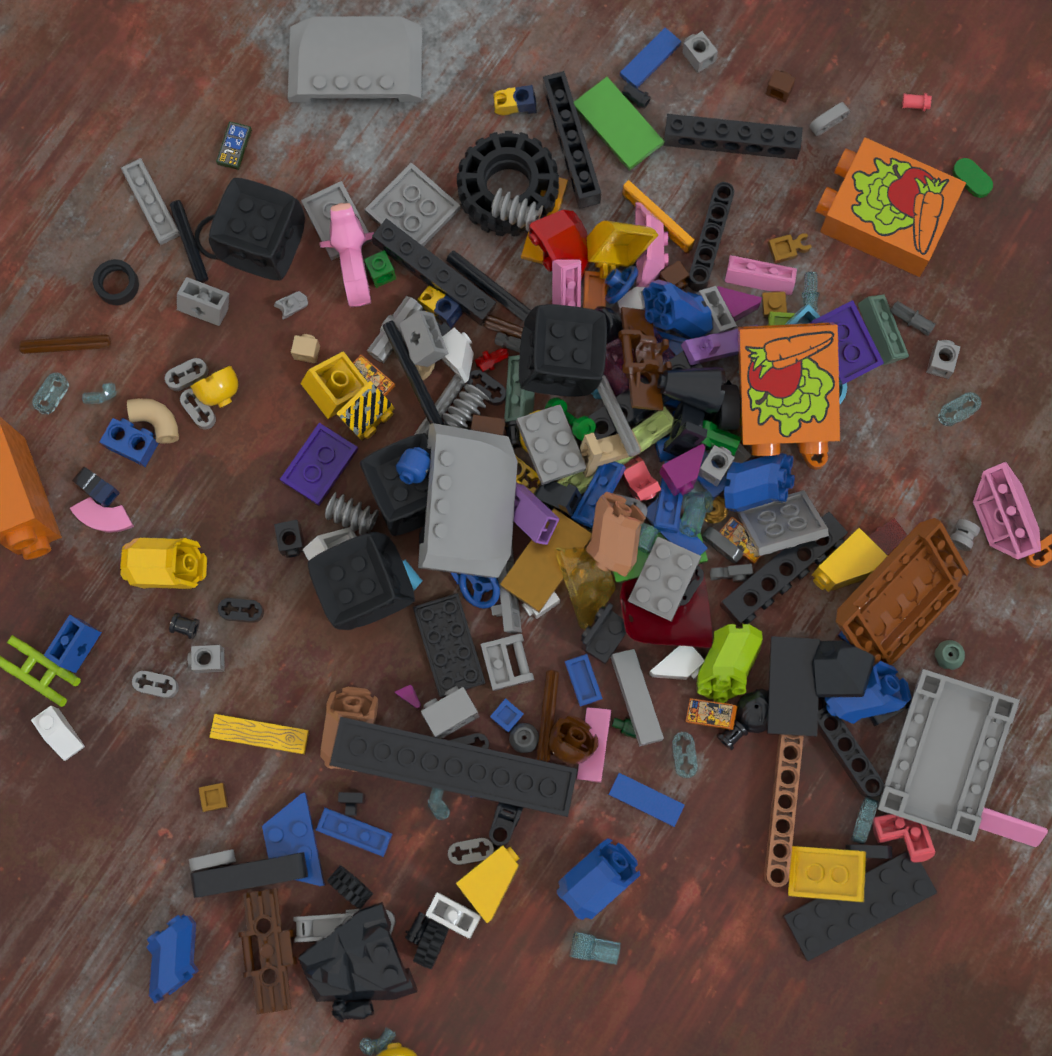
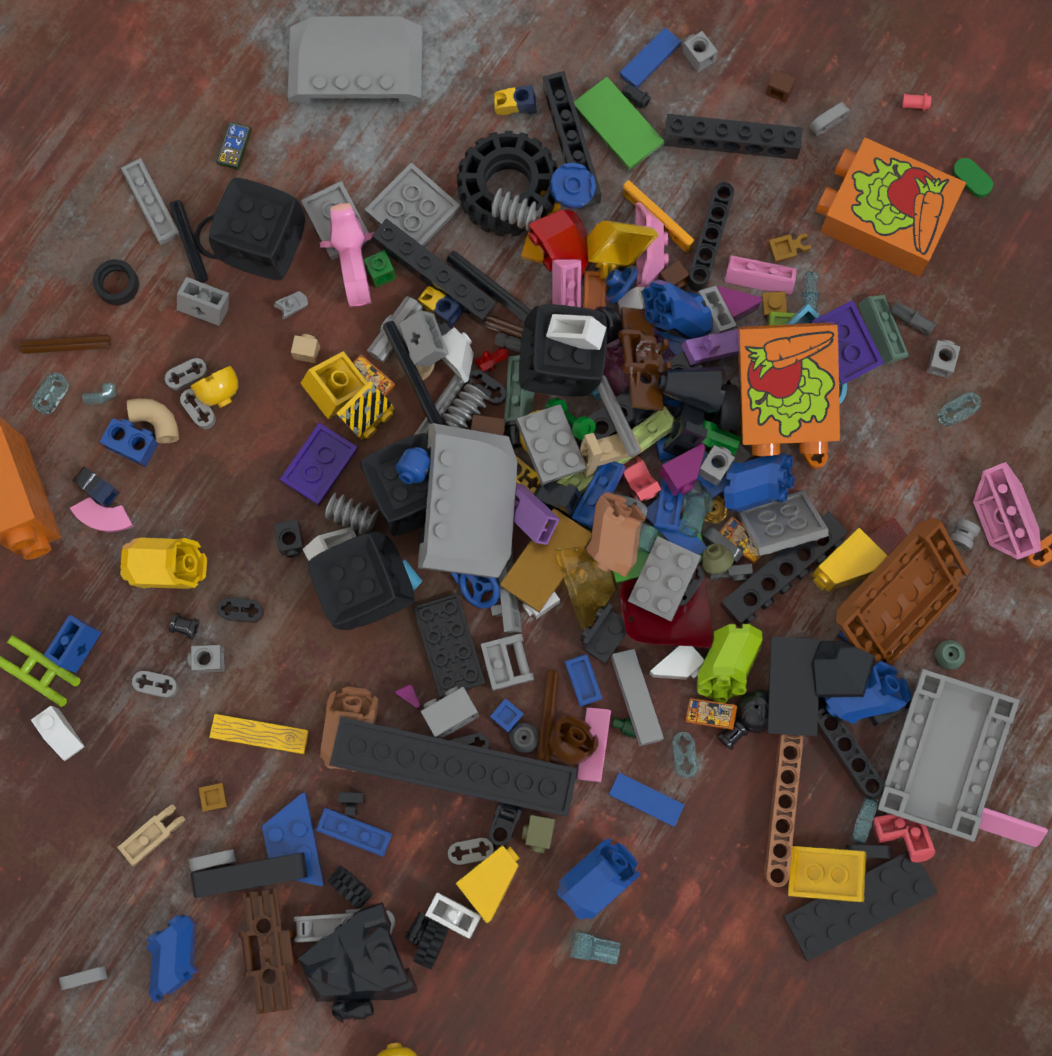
(83, 978): none -> light grey beam
(149, 836): none -> tan hinge
(375, 1046): clear light blue arm -> none
(437, 806): clear light blue arm -> none
(538, 833): none -> olive brick
(572, 185): none -> blue tile
(576, 331): none -> white slope
(717, 559): none -> olive cone

